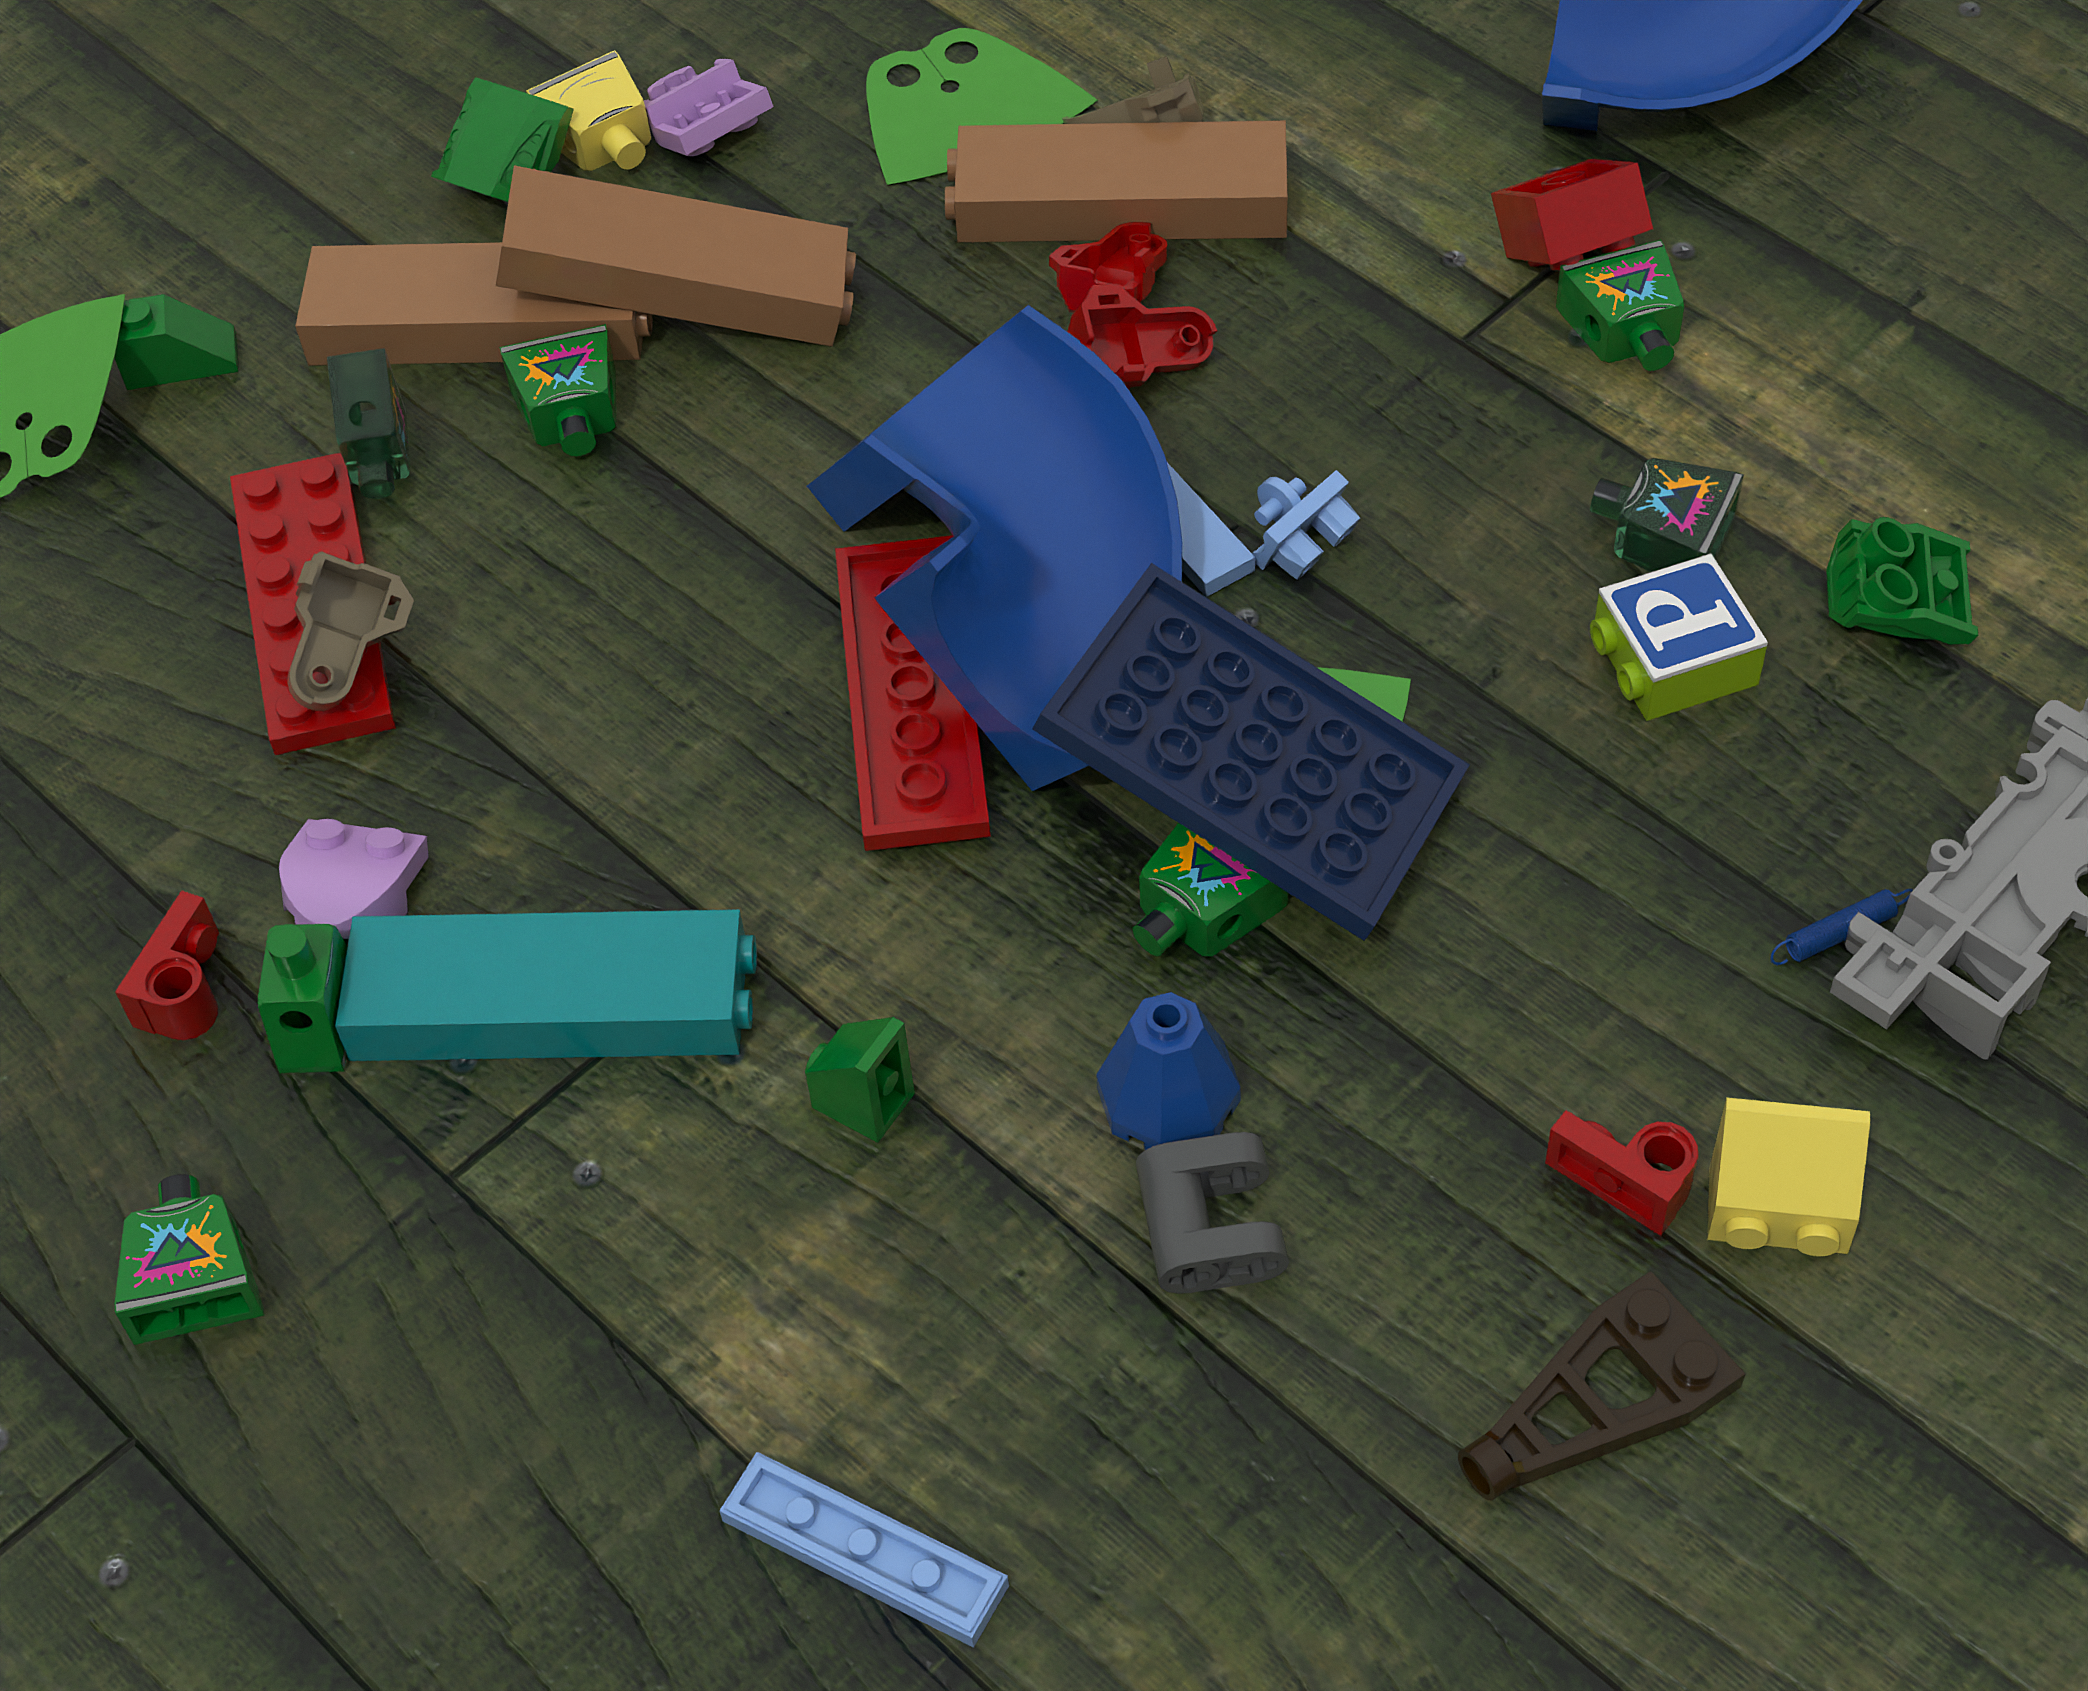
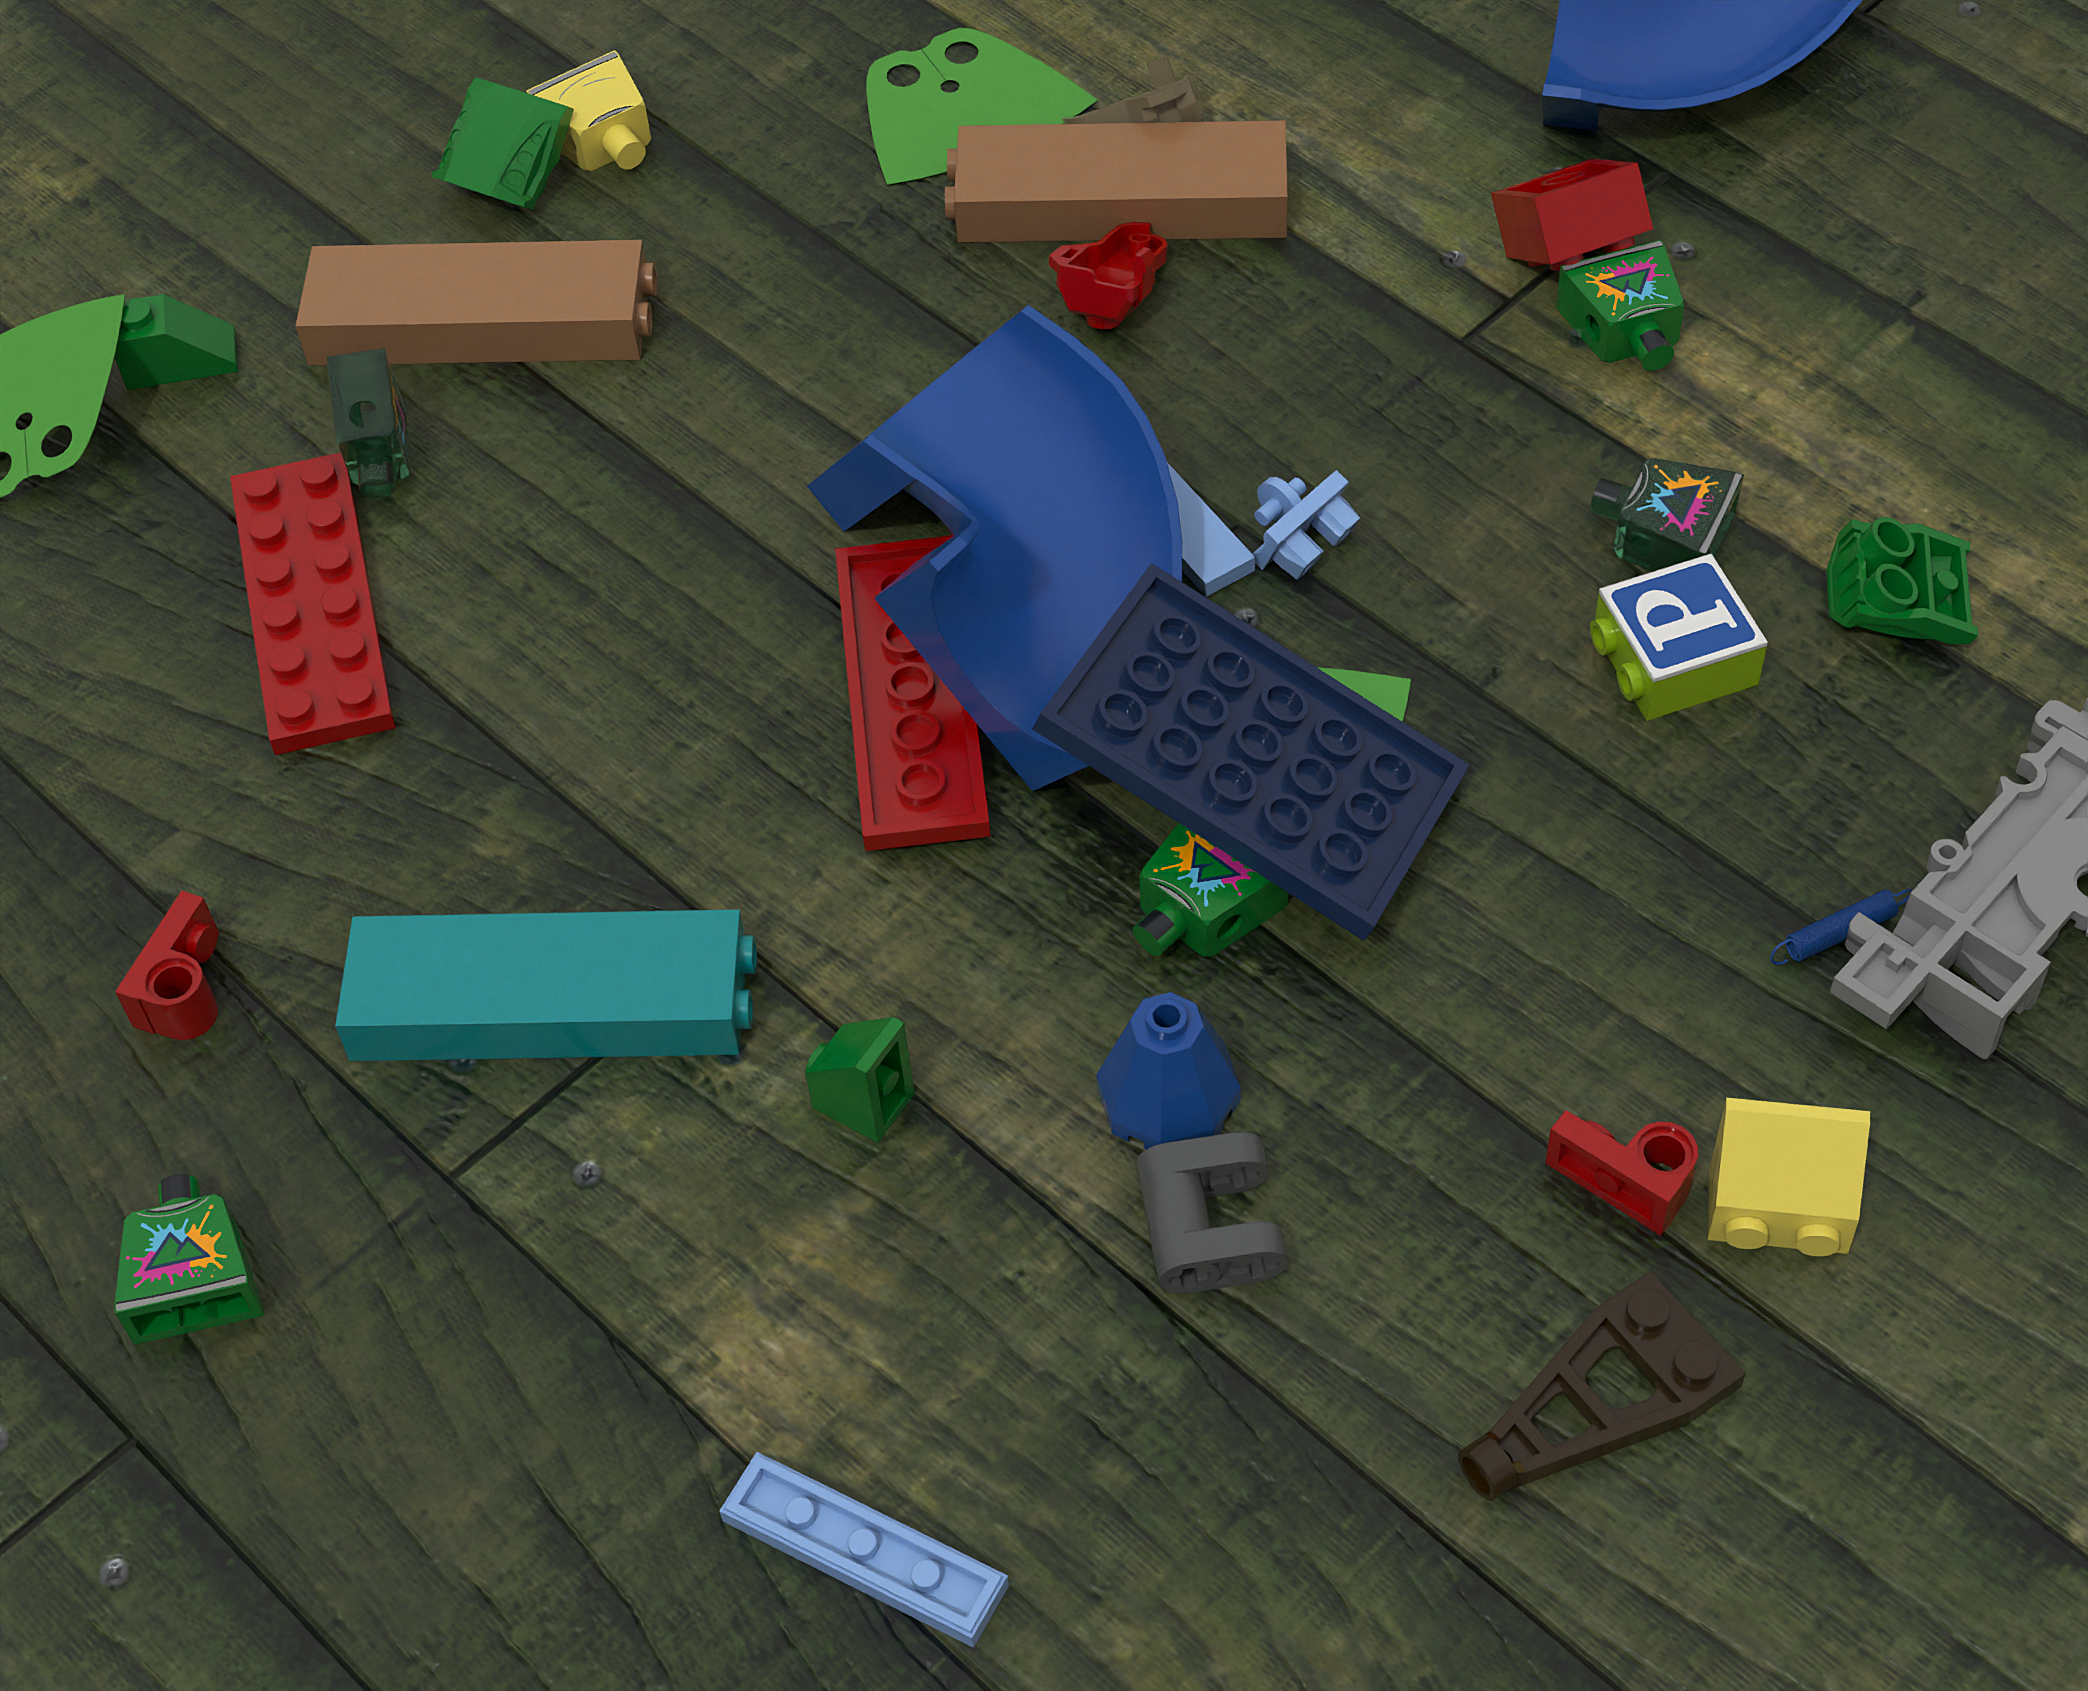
(304, 976): green torso -> none
(341, 616): dark tan piece -> none
(348, 872): lavender slope -> none
(564, 387): green torso -> none
(675, 257): medium nougat brick -> none
(695, 109): lavender slope -> none
(1141, 339): red piece -> none

